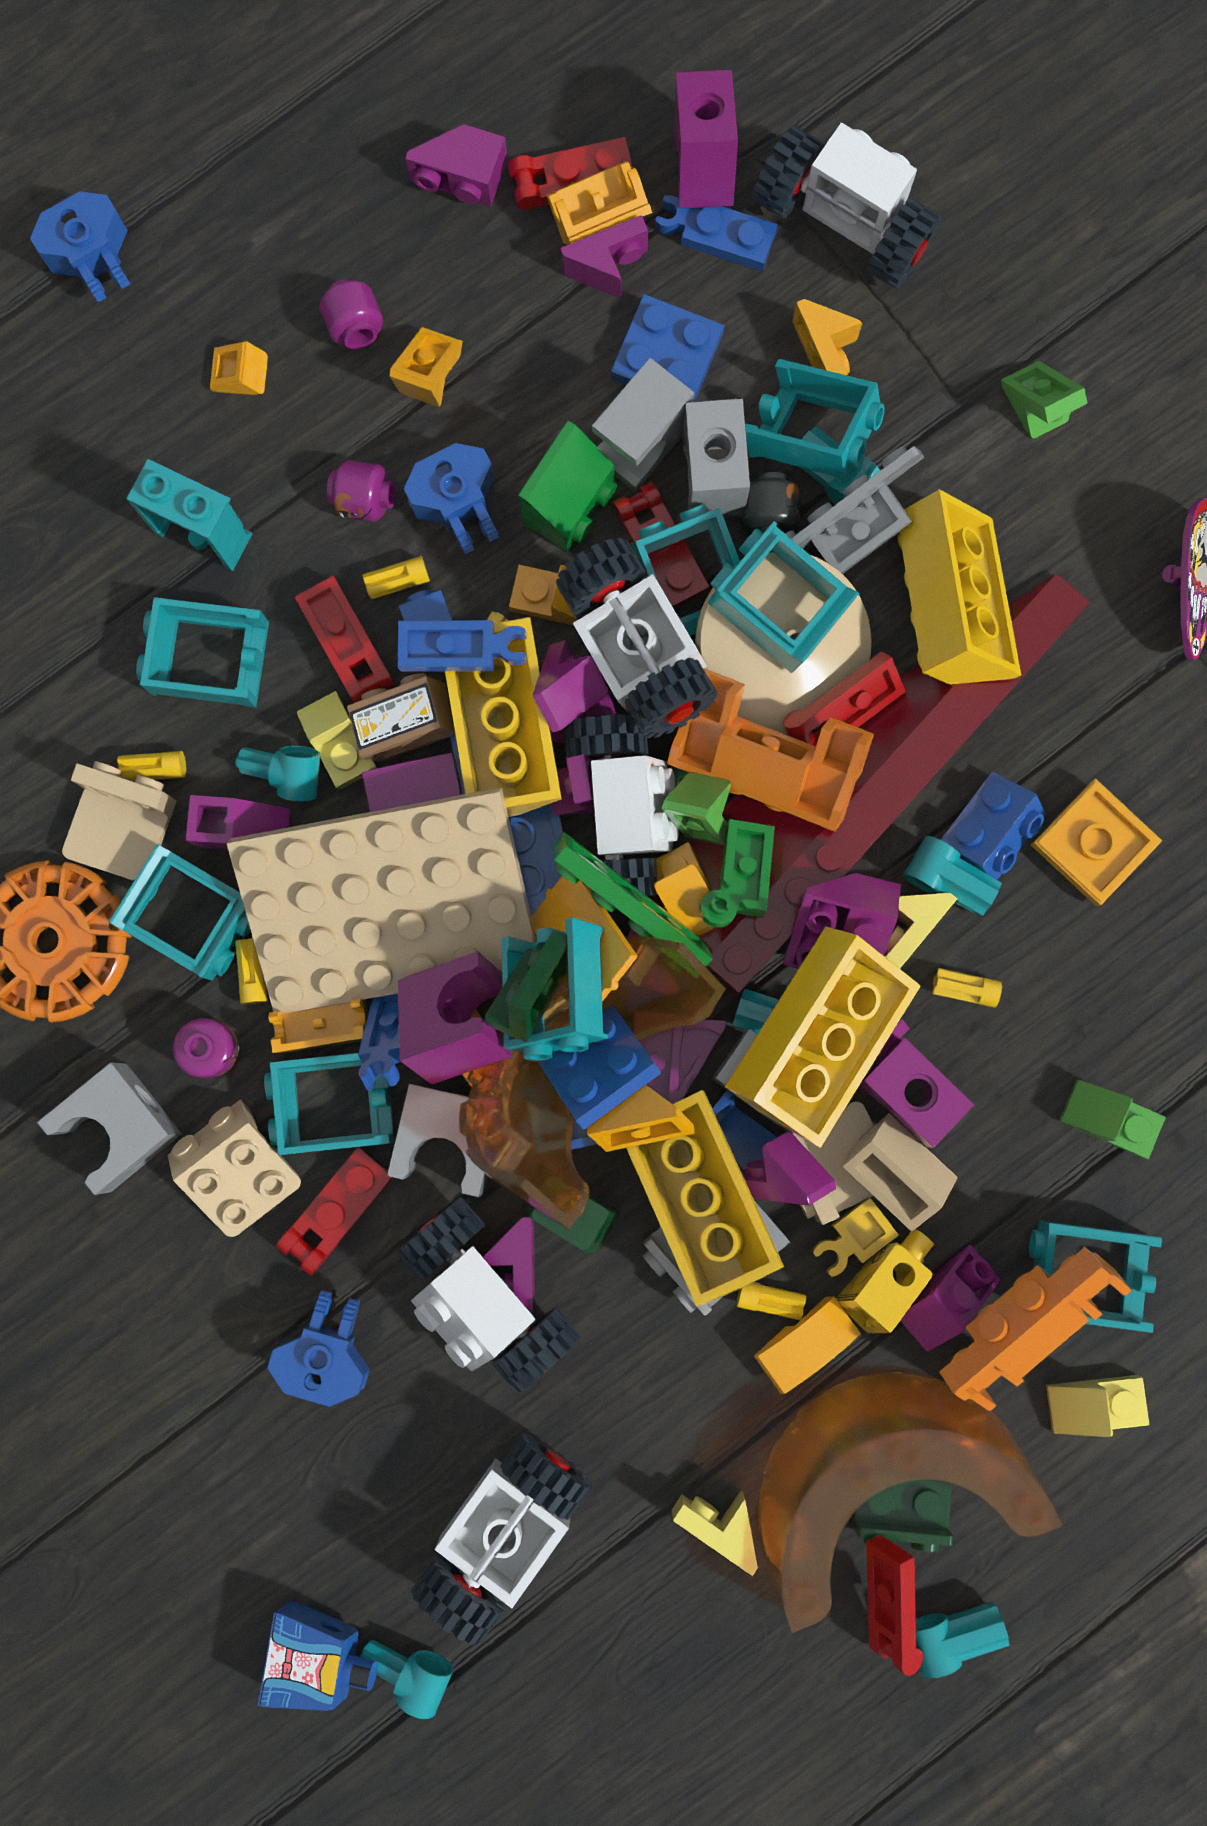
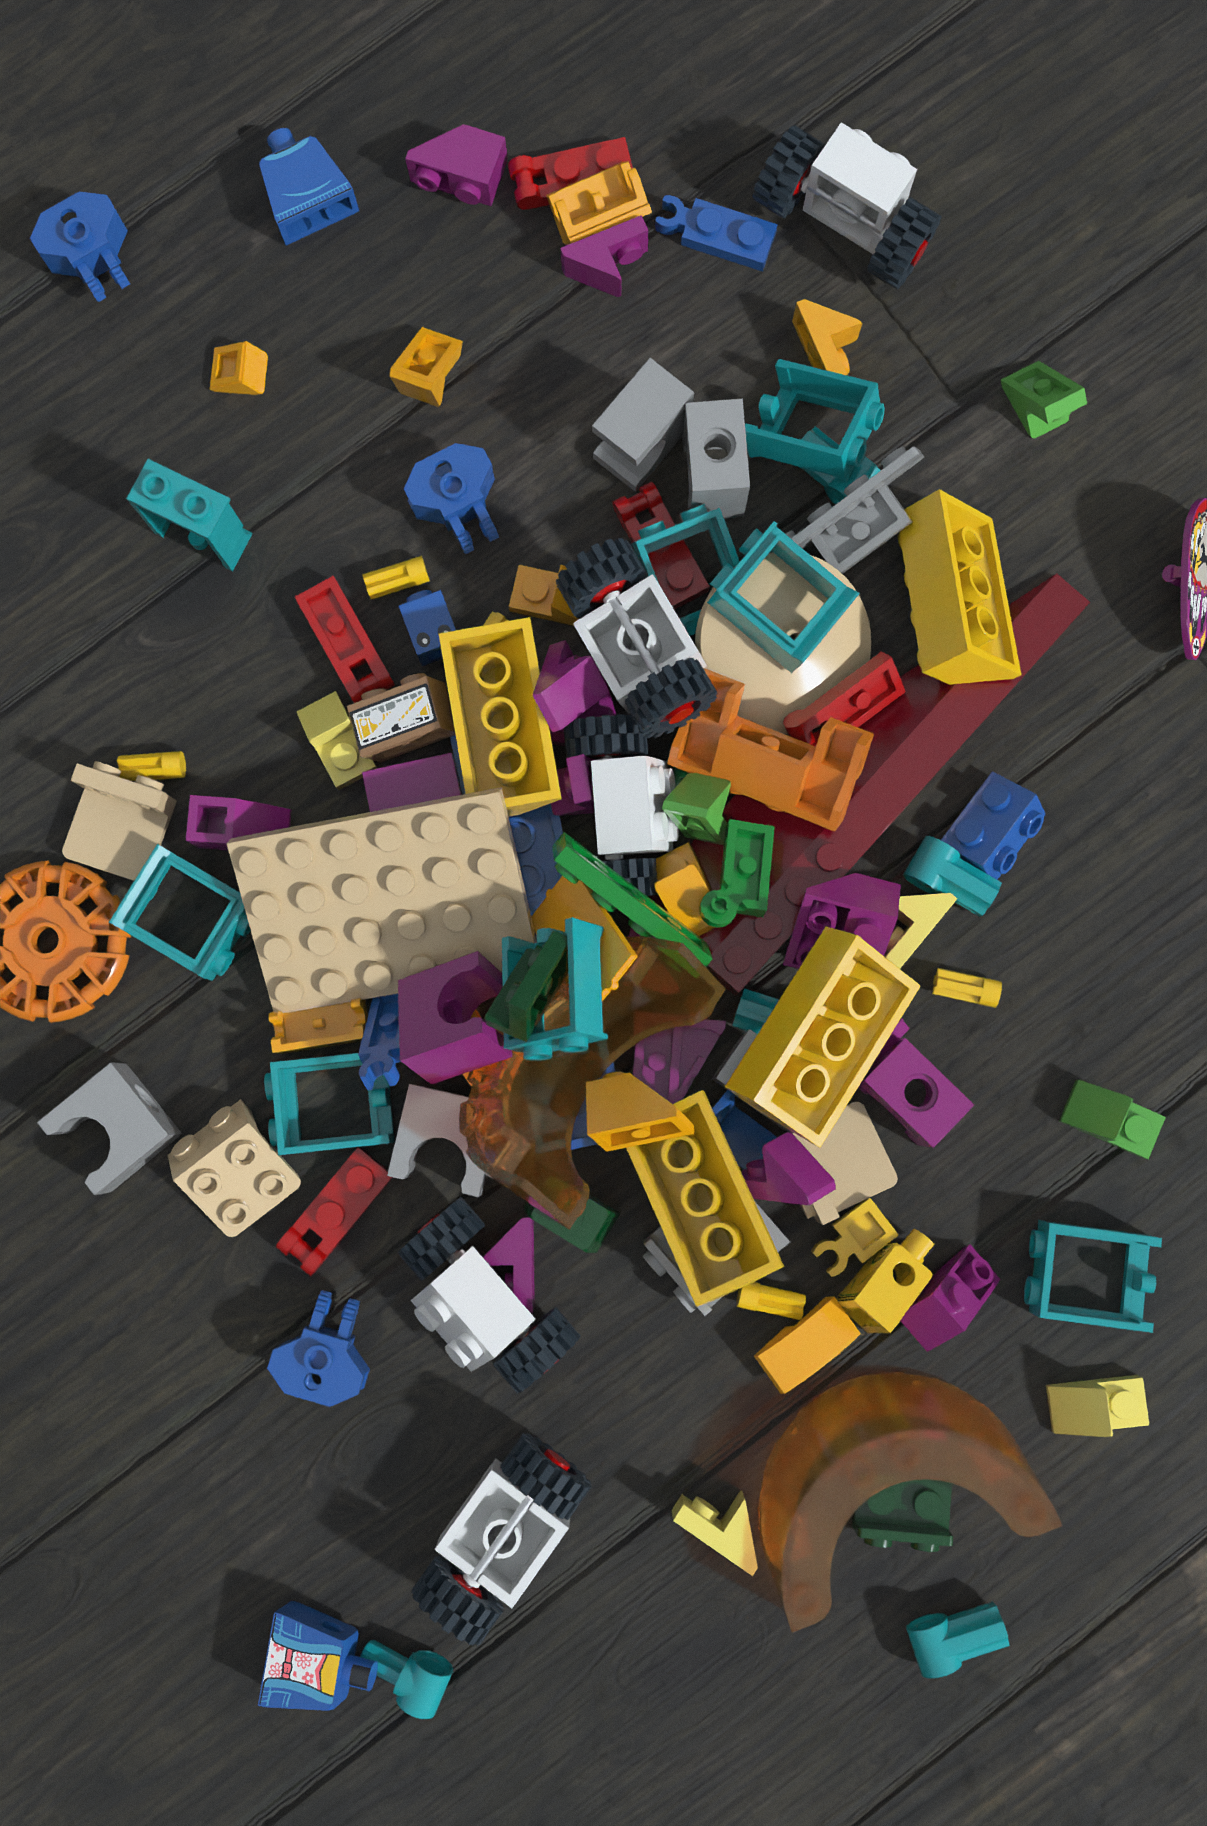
(161, 631): teal window -> none
(205, 1048): magenta head -> none
(251, 979): yellow piece -> none
(289, 770): teal axle -> none
(304, 186): none -> blue torso
(351, 314): magenta head -> none
(360, 491): magenta head -> none
(455, 645): blue plate -> none
(567, 489): green slope -> none
(604, 1074): blue plate -> none
(673, 339): blue plate -> none
(705, 138): magenta piece -> none
(771, 500): pearl dark grey head -> none
(892, 1604): red plate -> none
(900, 1172): tan brick -> none
(1029, 1324): orange bracket -> none
(1096, 842): light orange plate -> none

